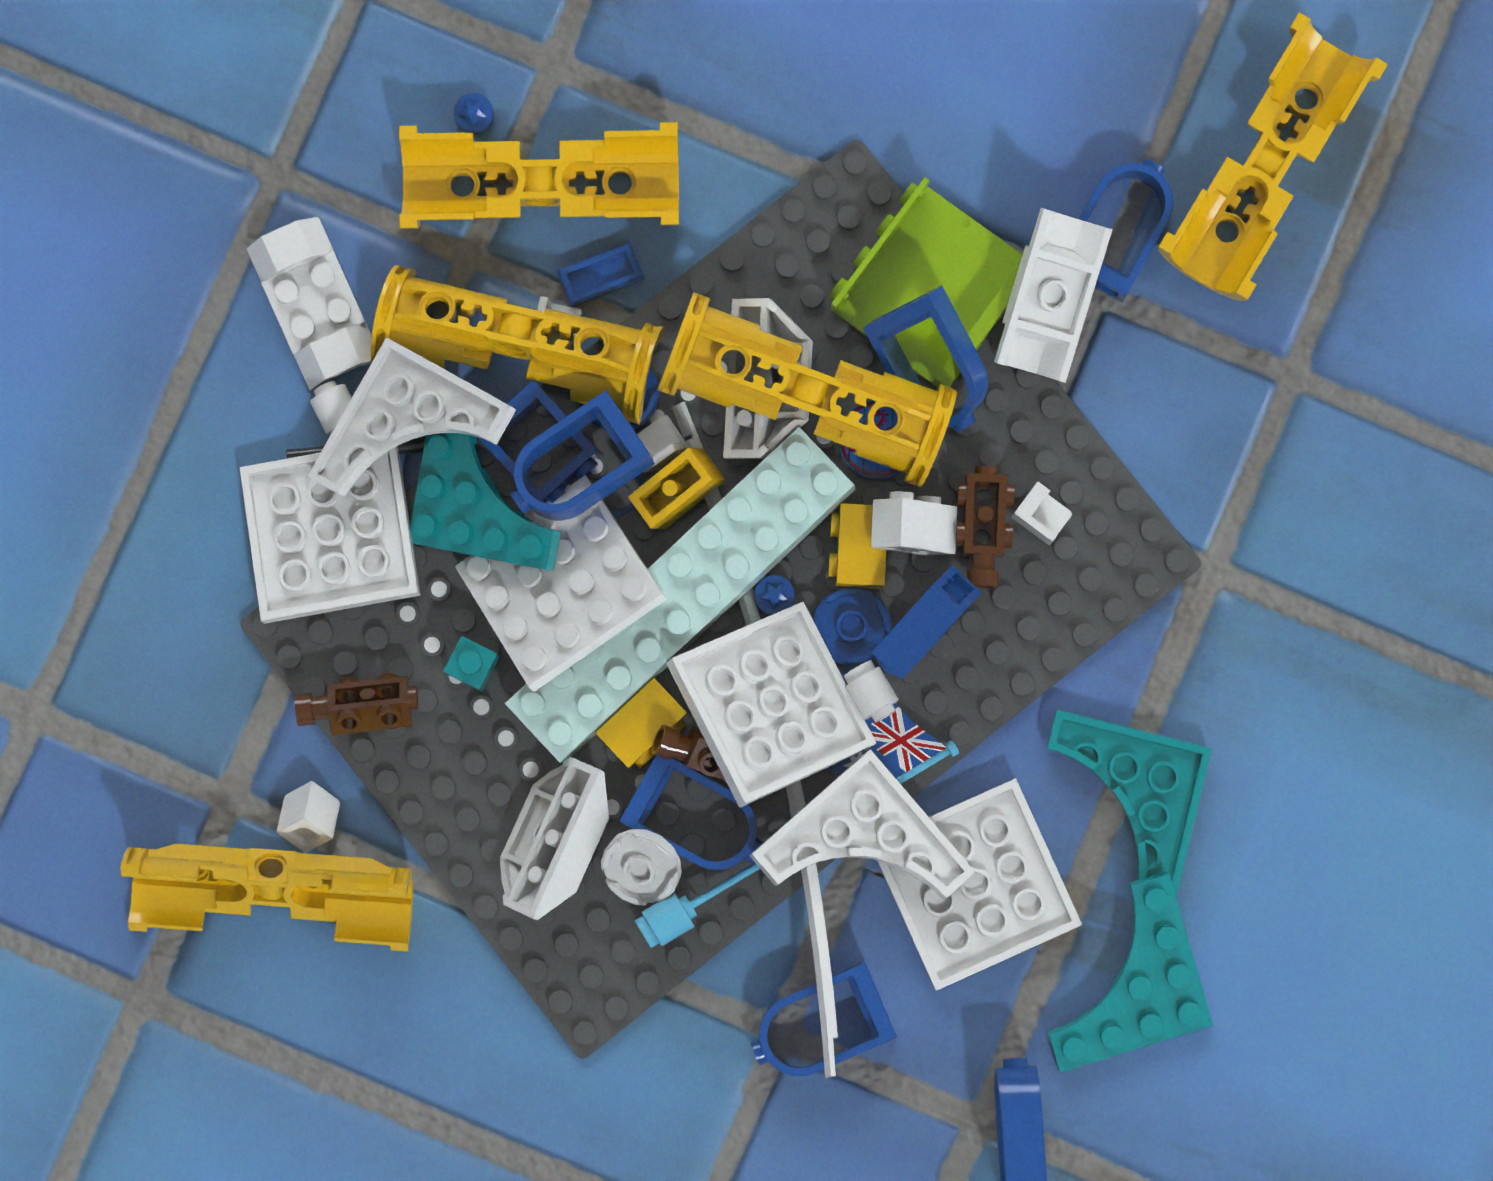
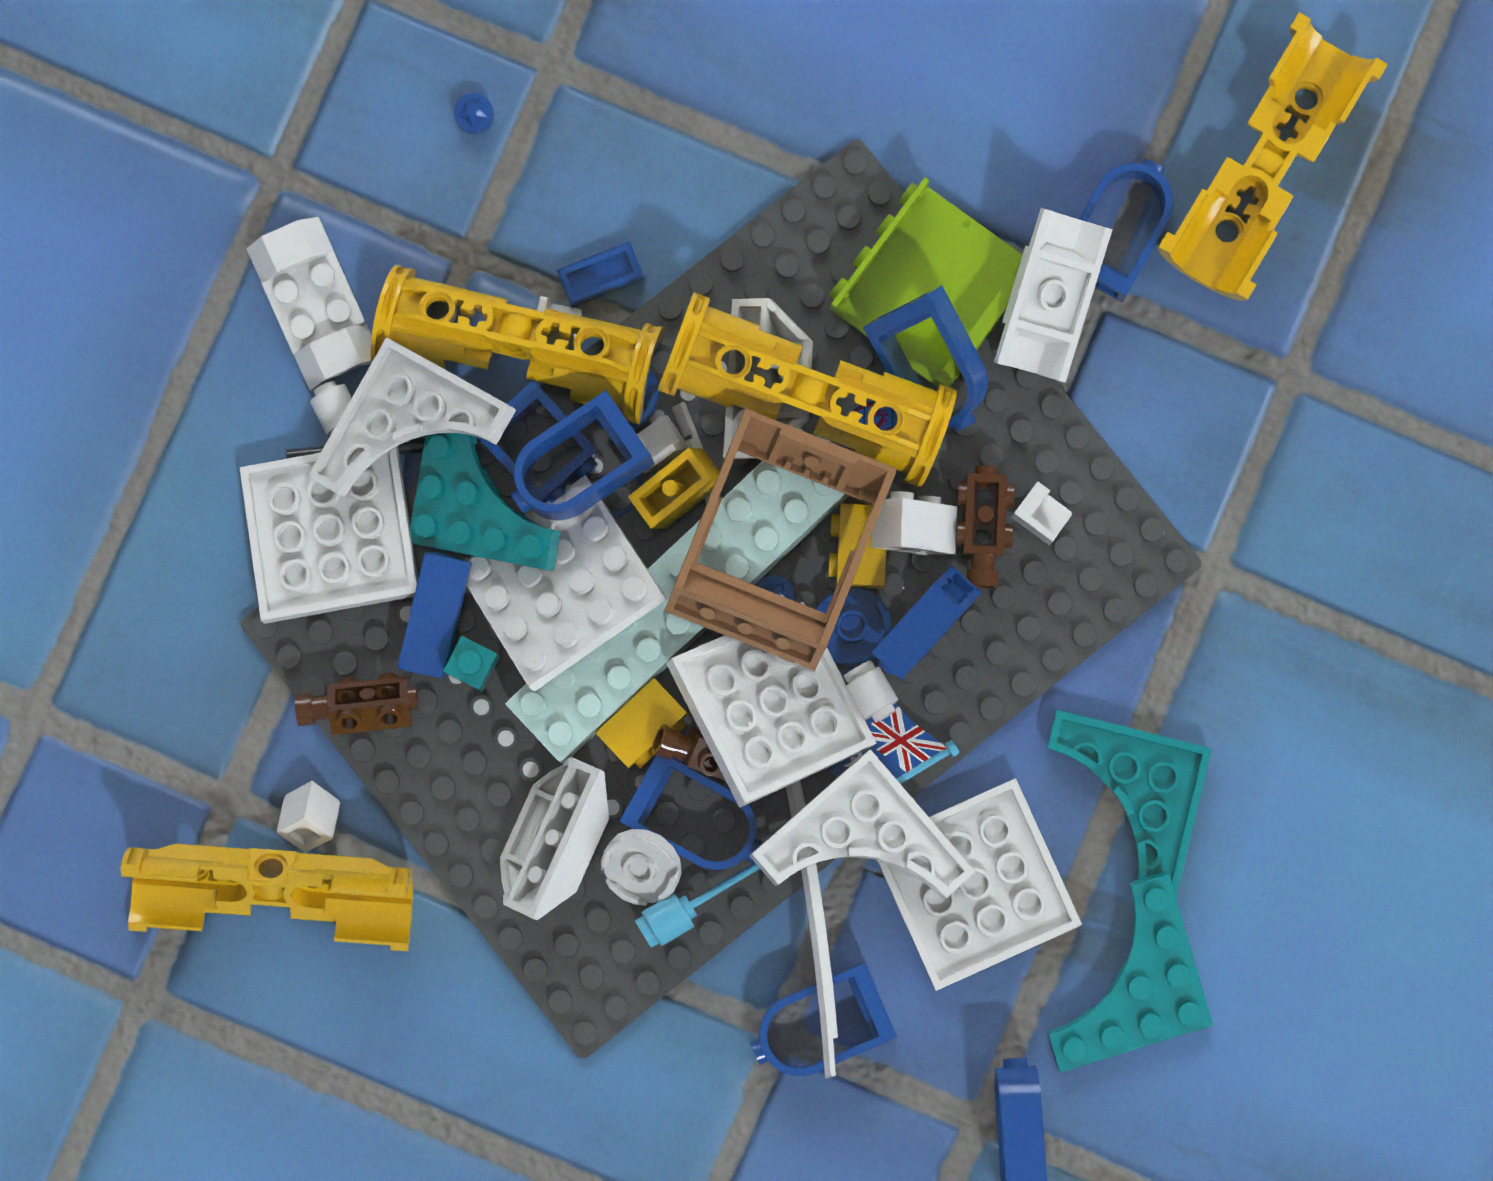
(434, 614): none -> blue slope
(437, 159): yellow piece -> none
(750, 611): none -> medium nougat window

